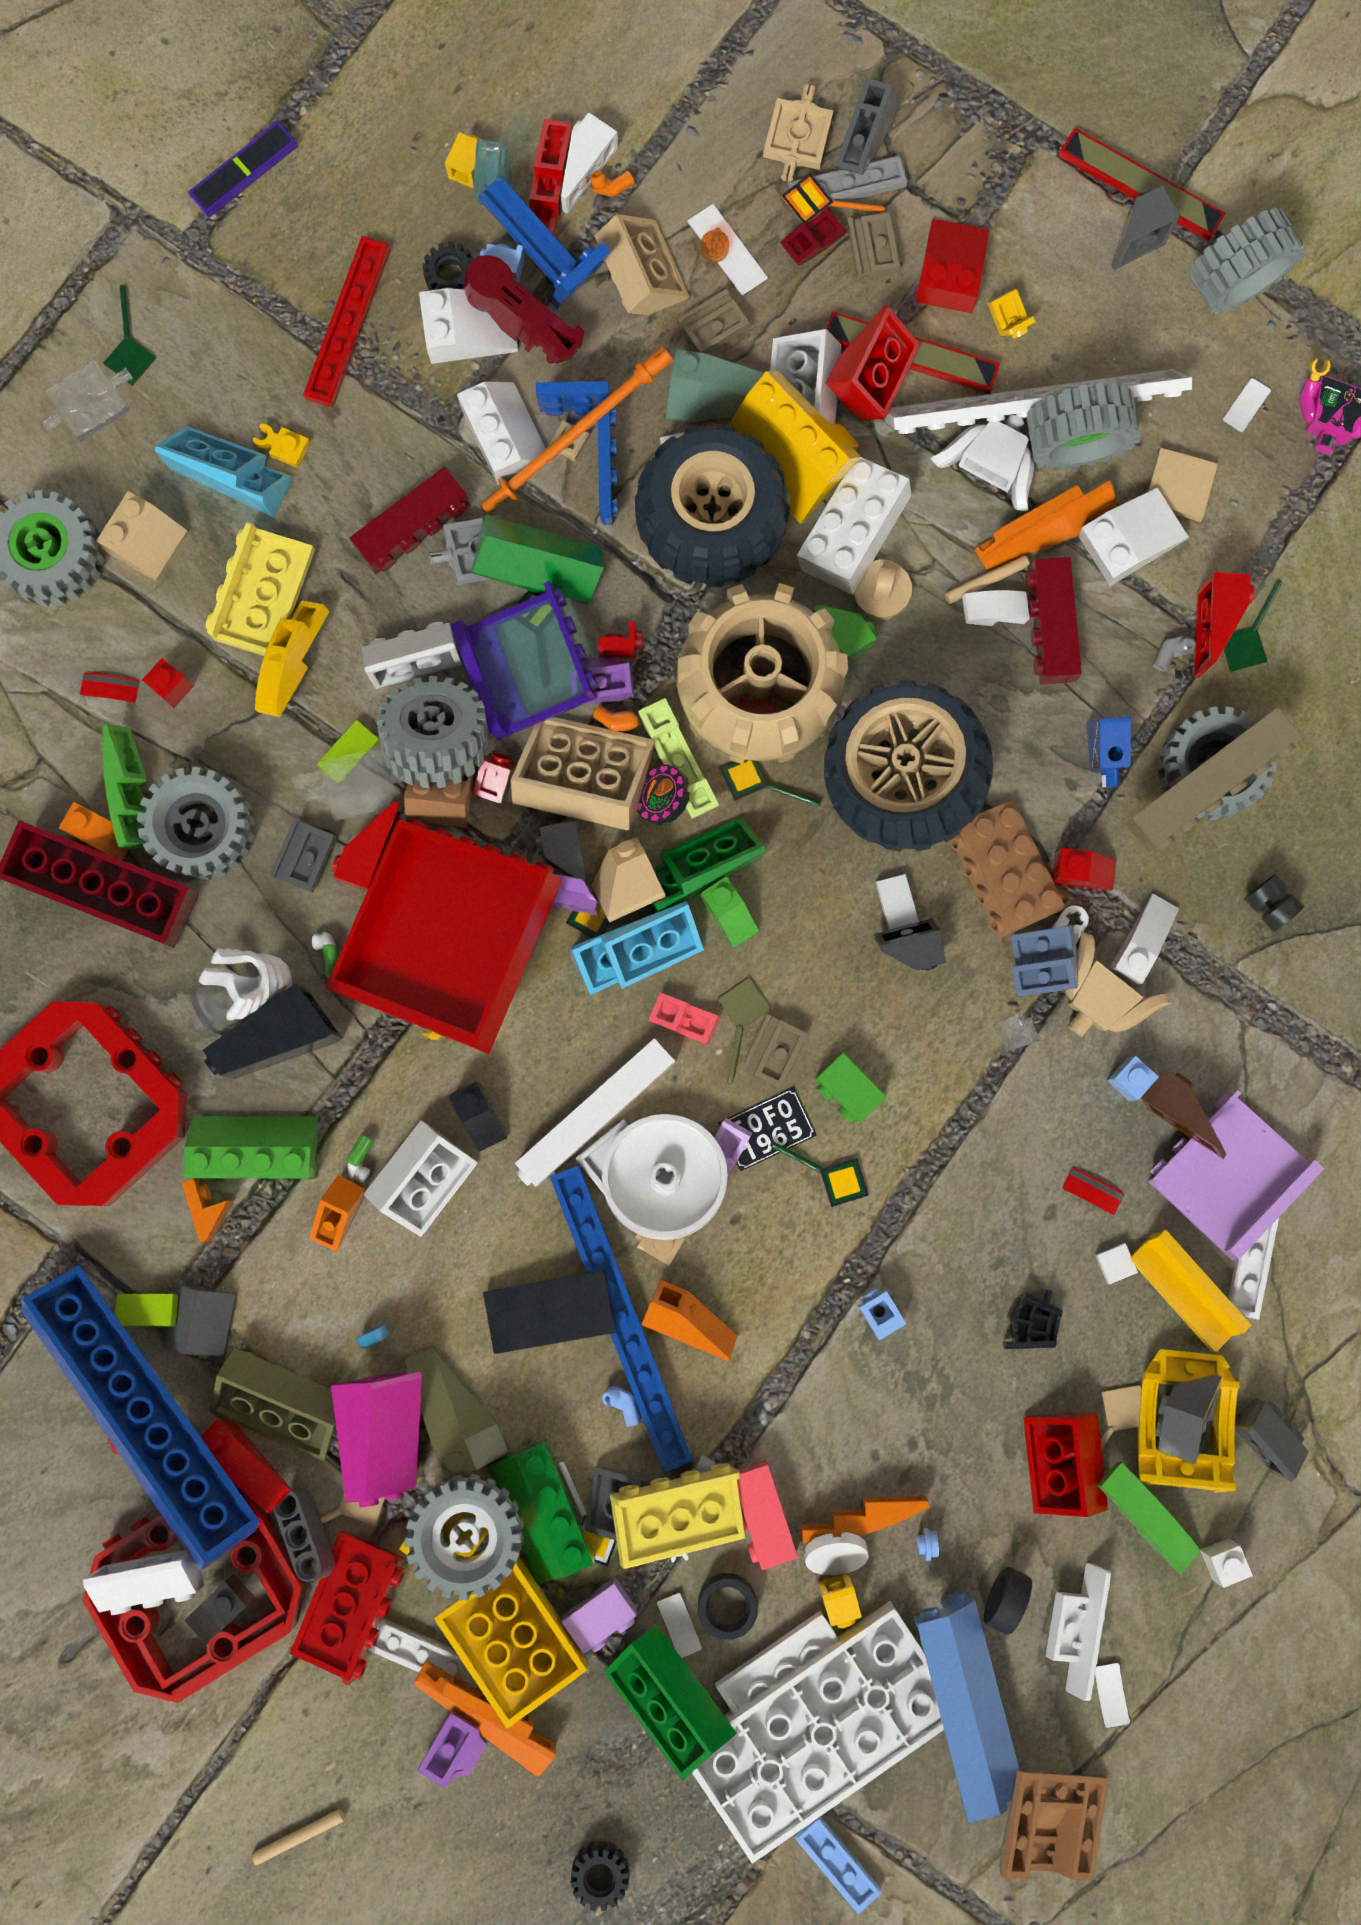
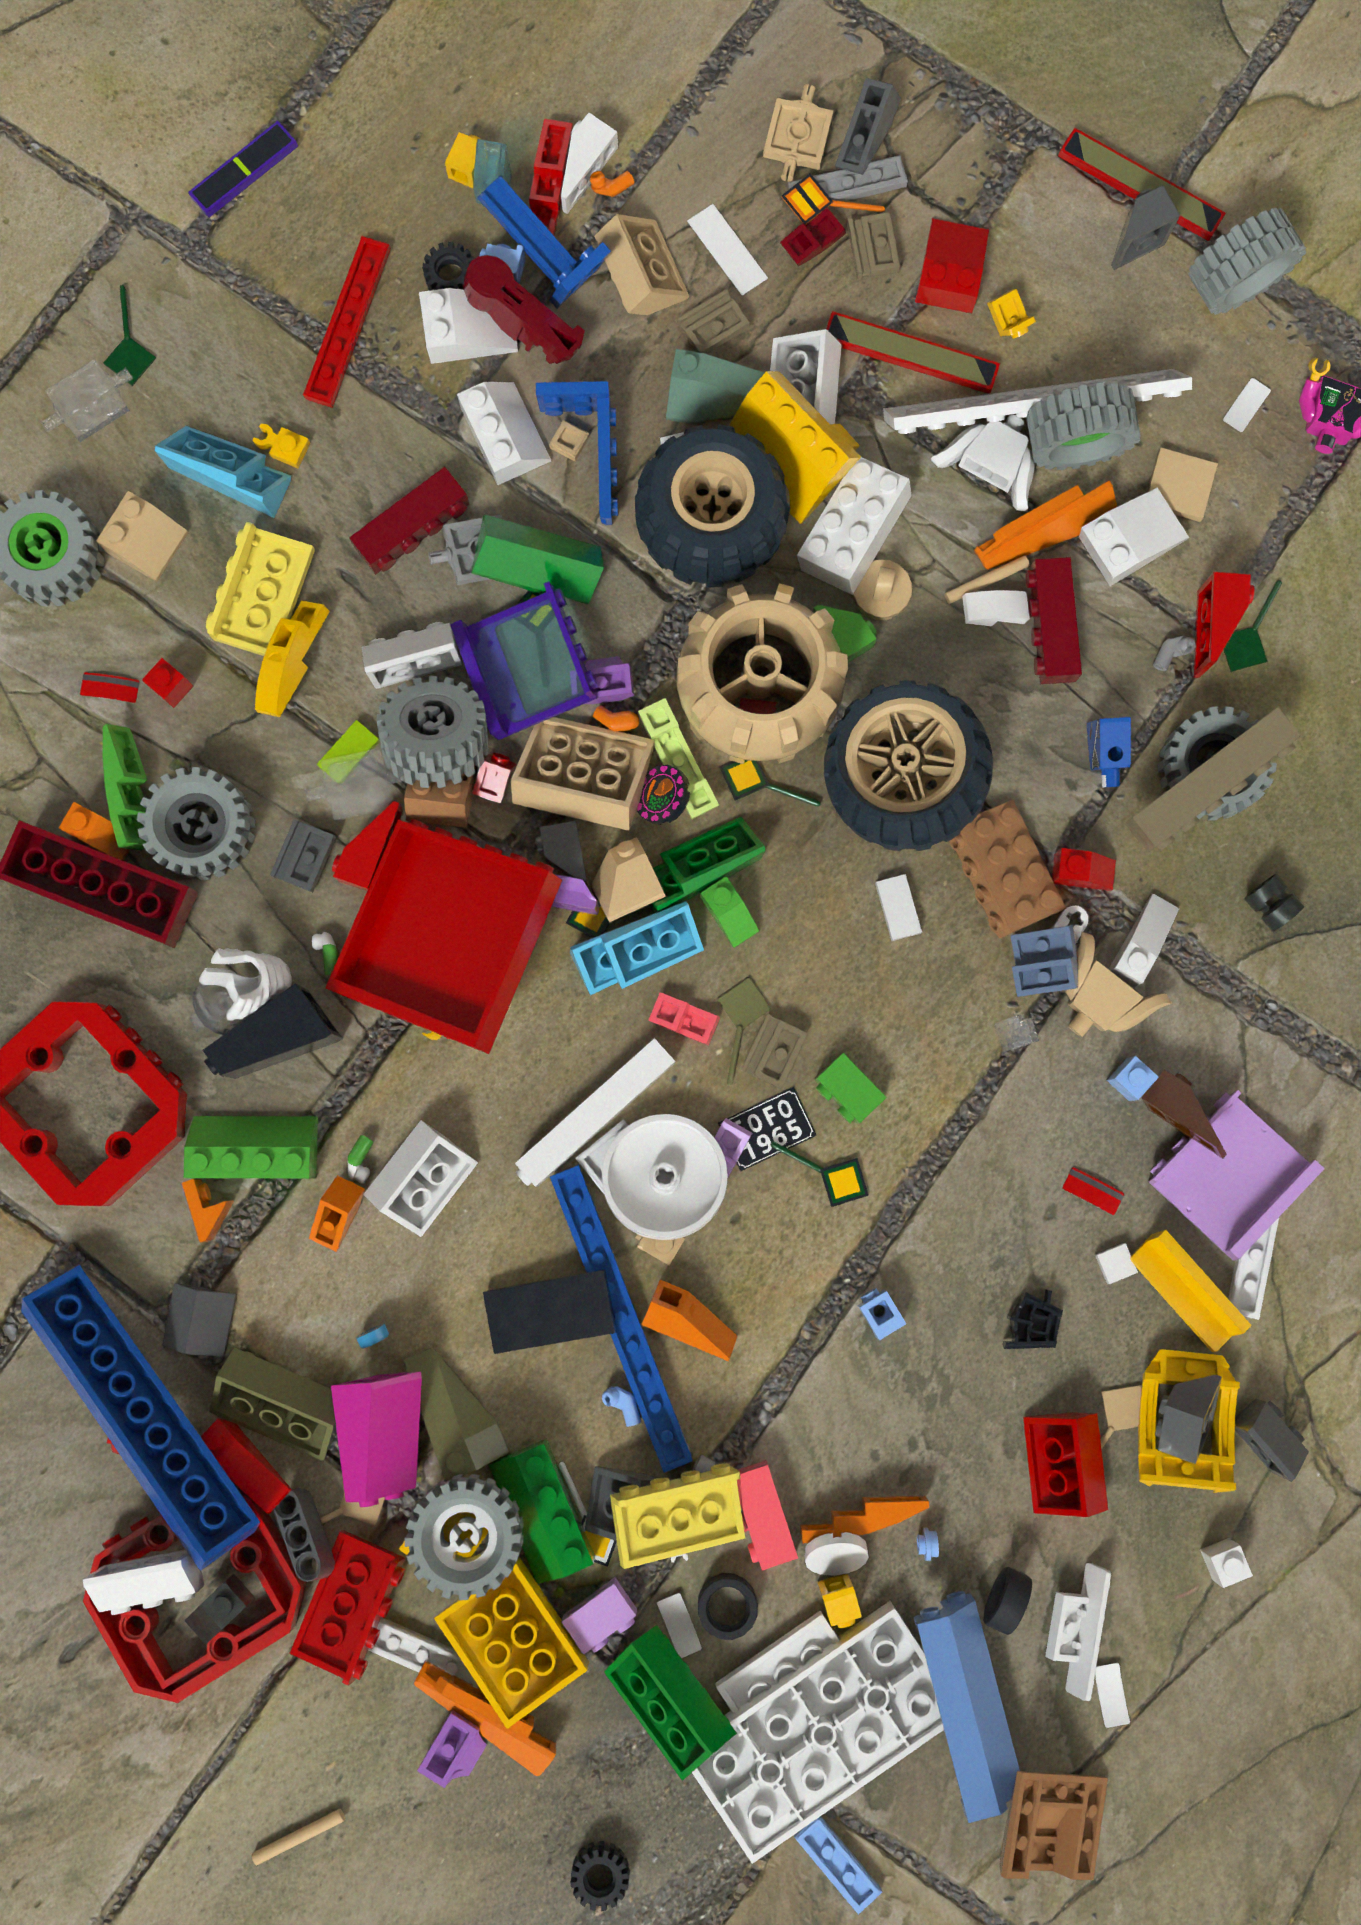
(146, 1309): lime tile -> none
(477, 1116): black slope -> none
(617, 645): red bracket -> none
(643, 374): orange bar -> none
(715, 245): clear orange tile -> none
(874, 366): red slope -> none
(914, 944): black slope -> none
(1149, 1517): bright green slope -> none

